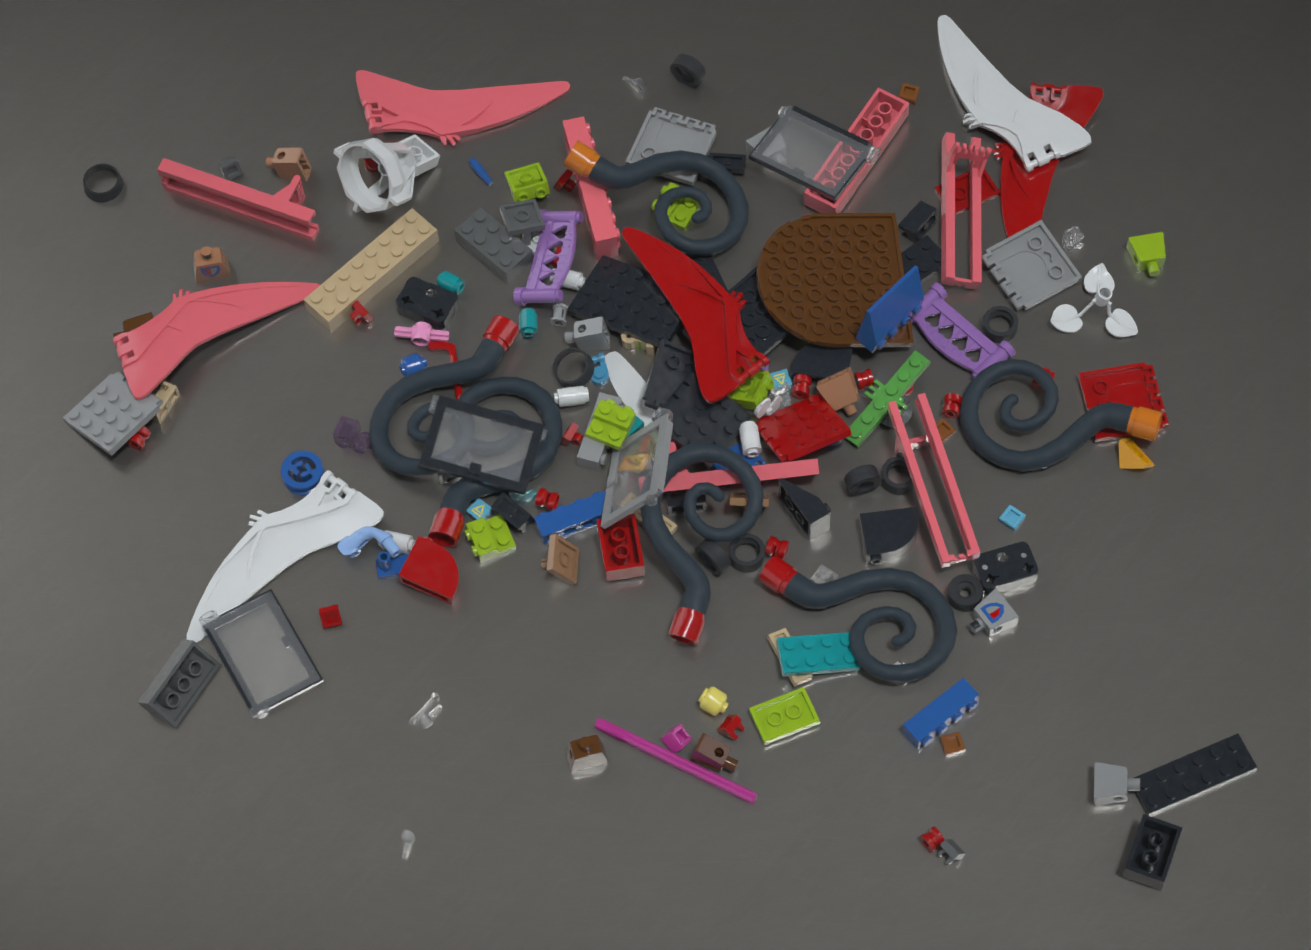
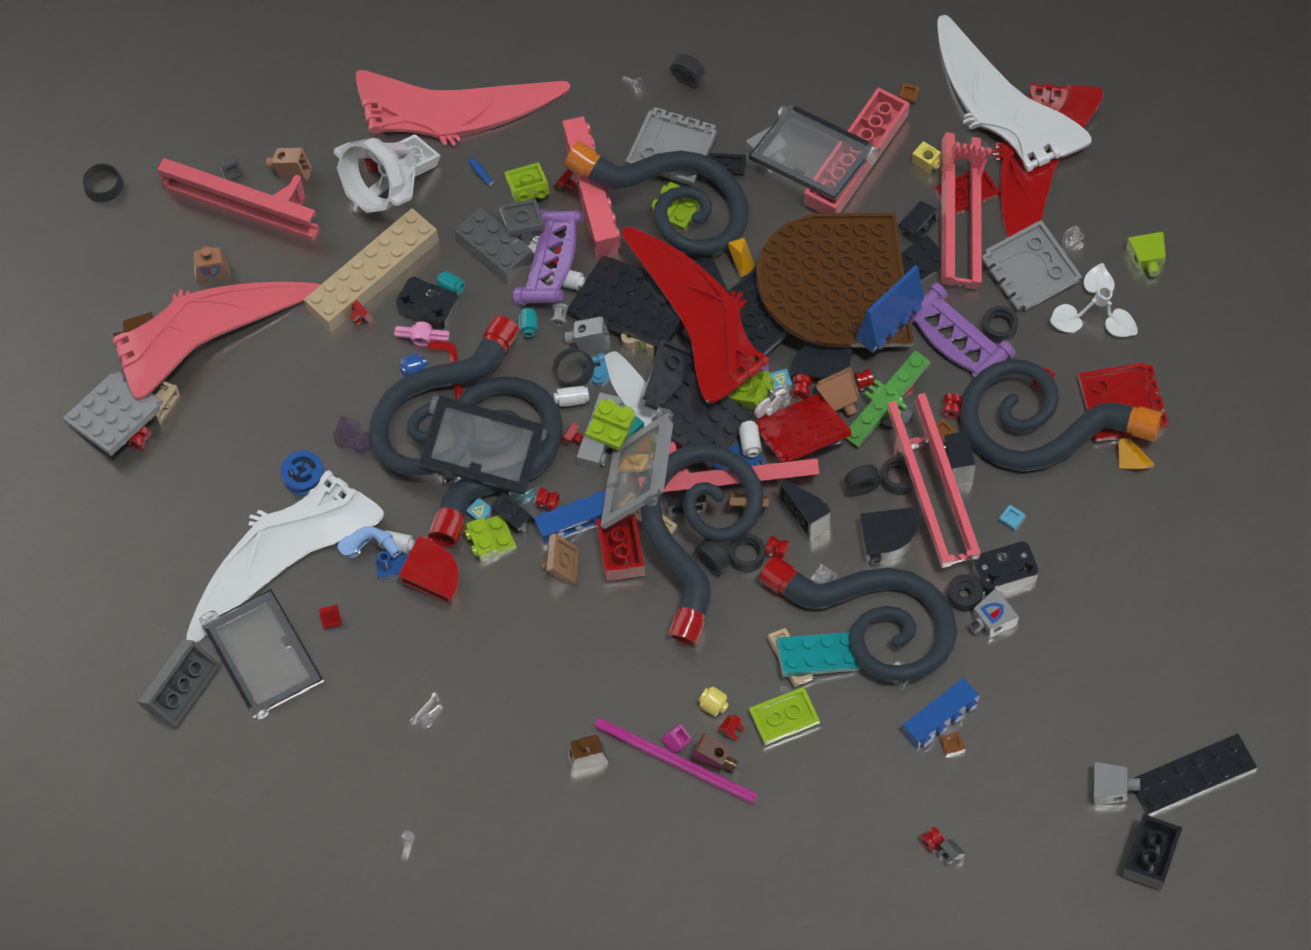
(741, 256): none -> light orange slope
(926, 151): none -> light yellow brick
(960, 456): none -> black brick

